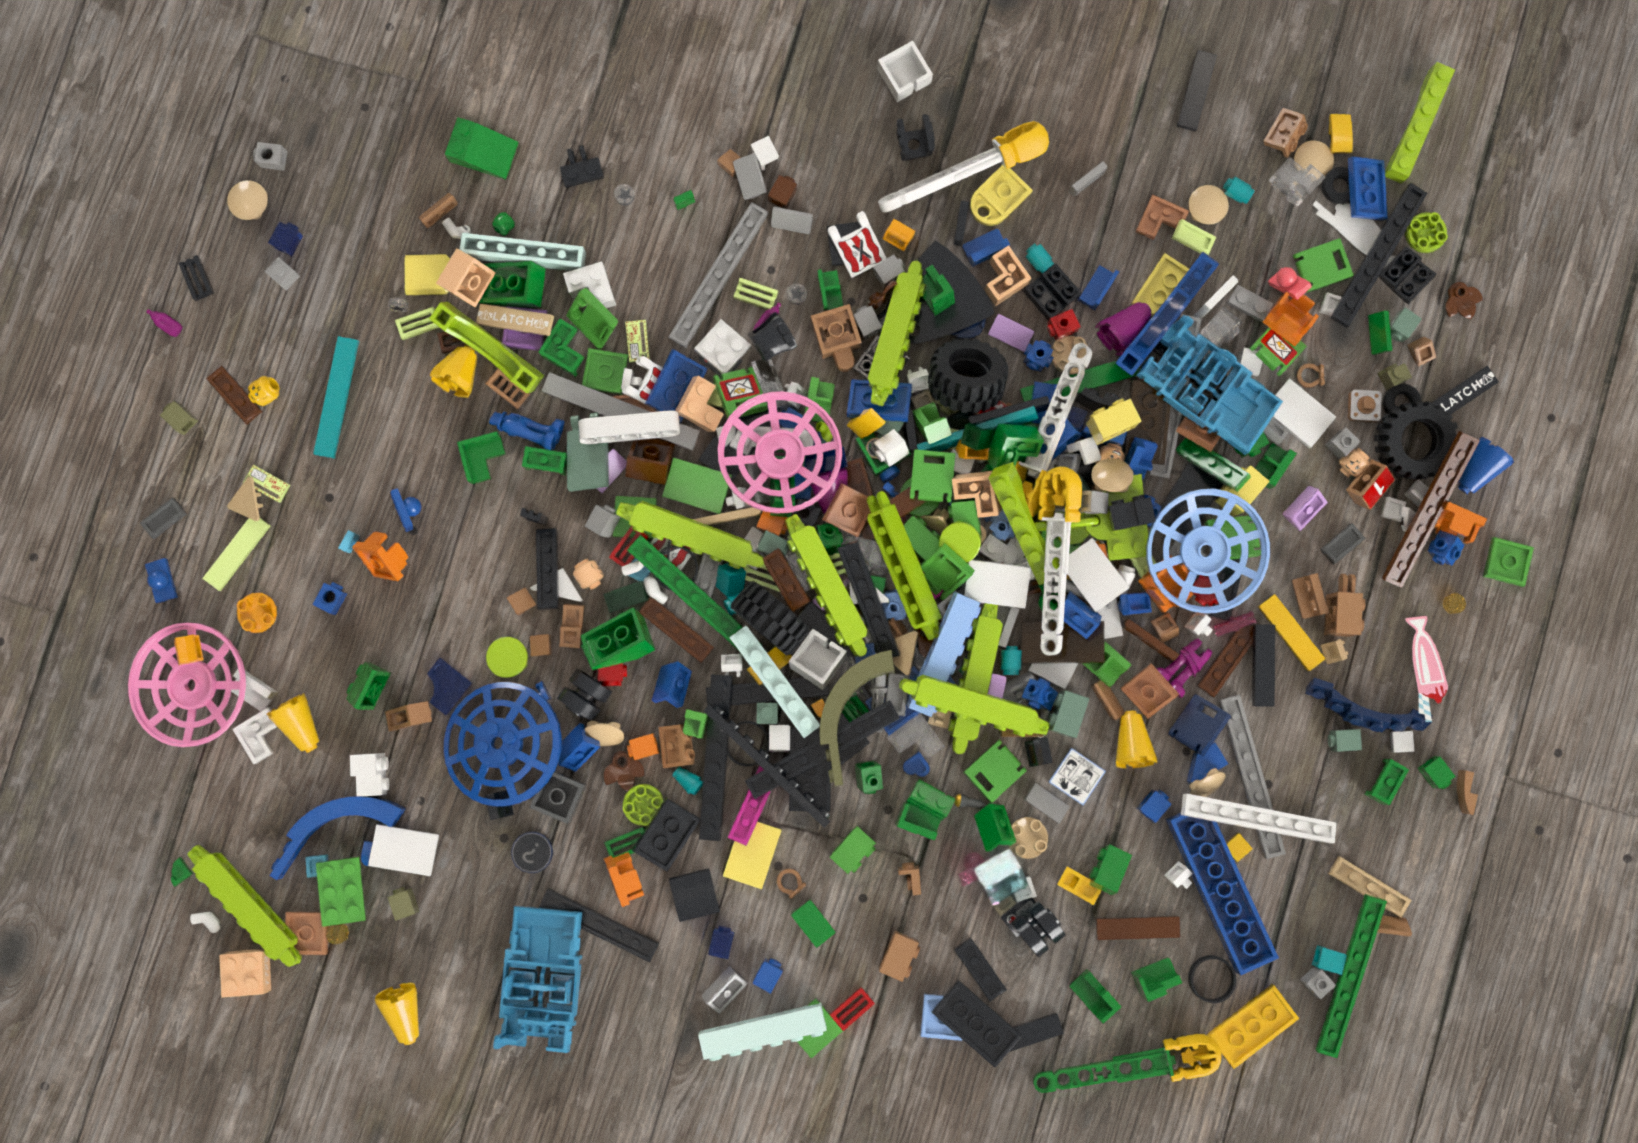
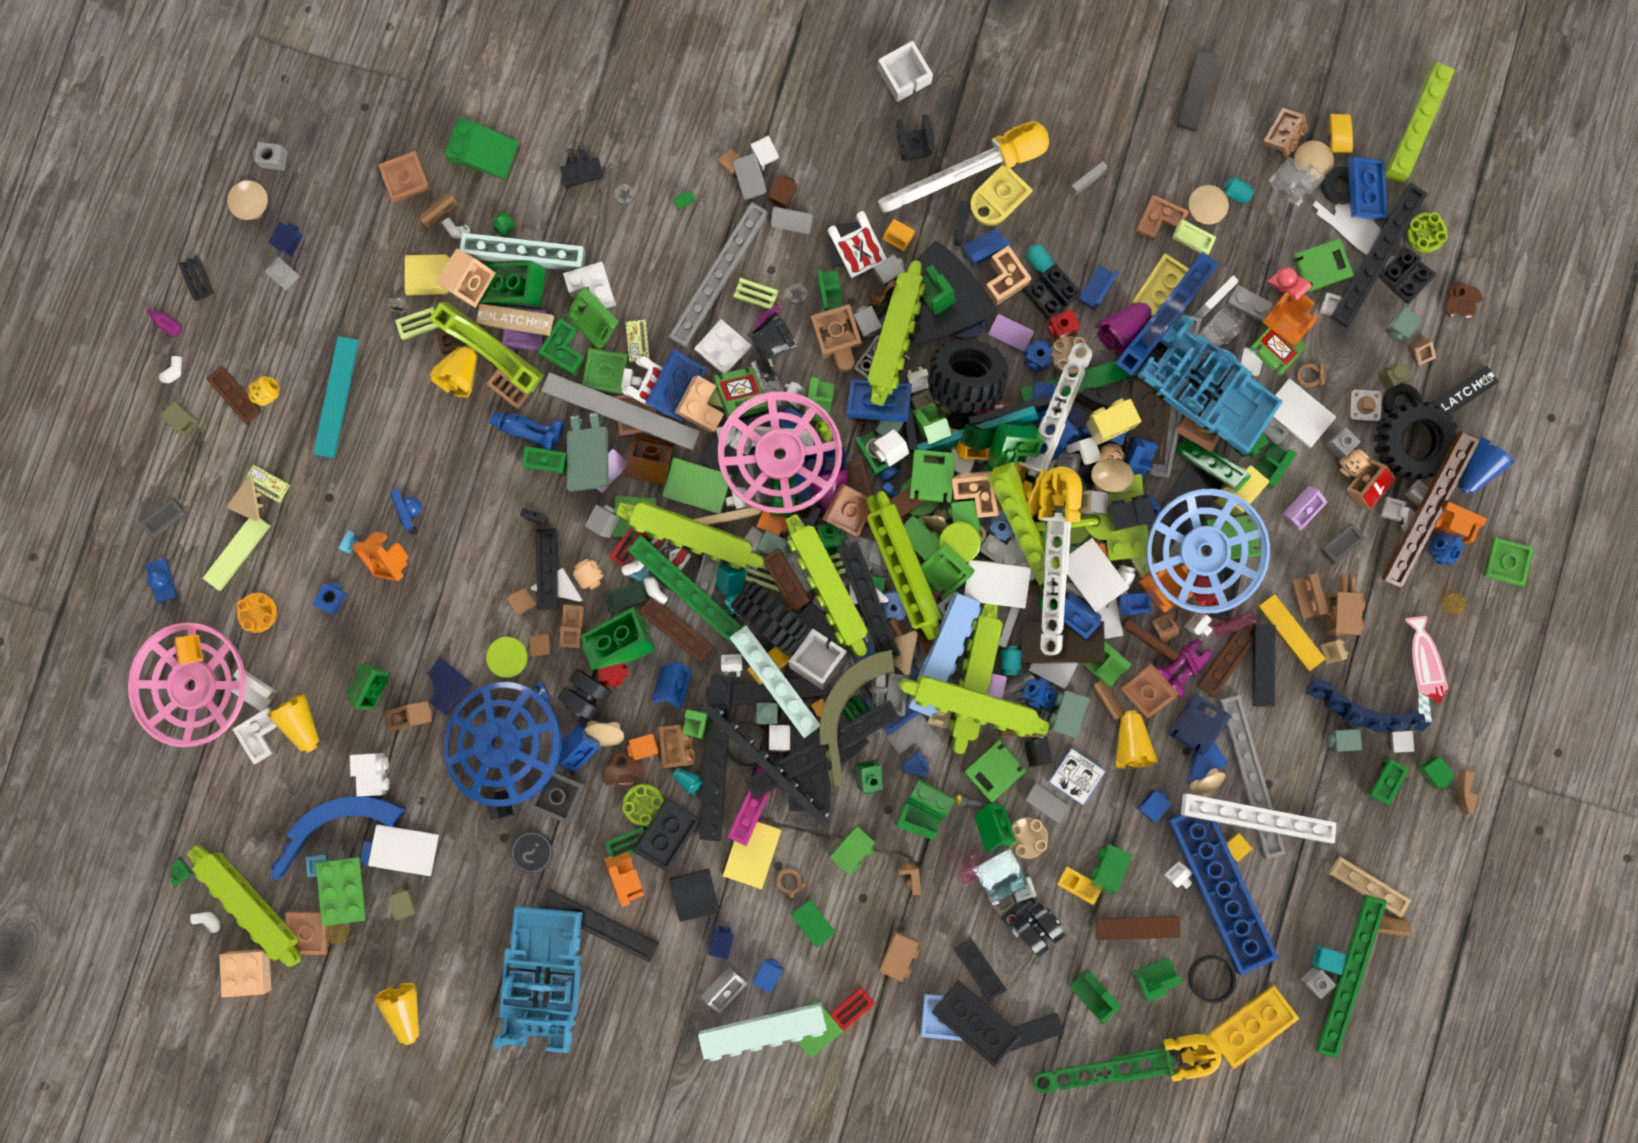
(173, 372): none -> white arm
(404, 176): none -> nougat tile
(476, 452): green panel -> none
(629, 427): white beam -> none
(866, 423): yellow slope -> none
(1380, 332): green tile -> none

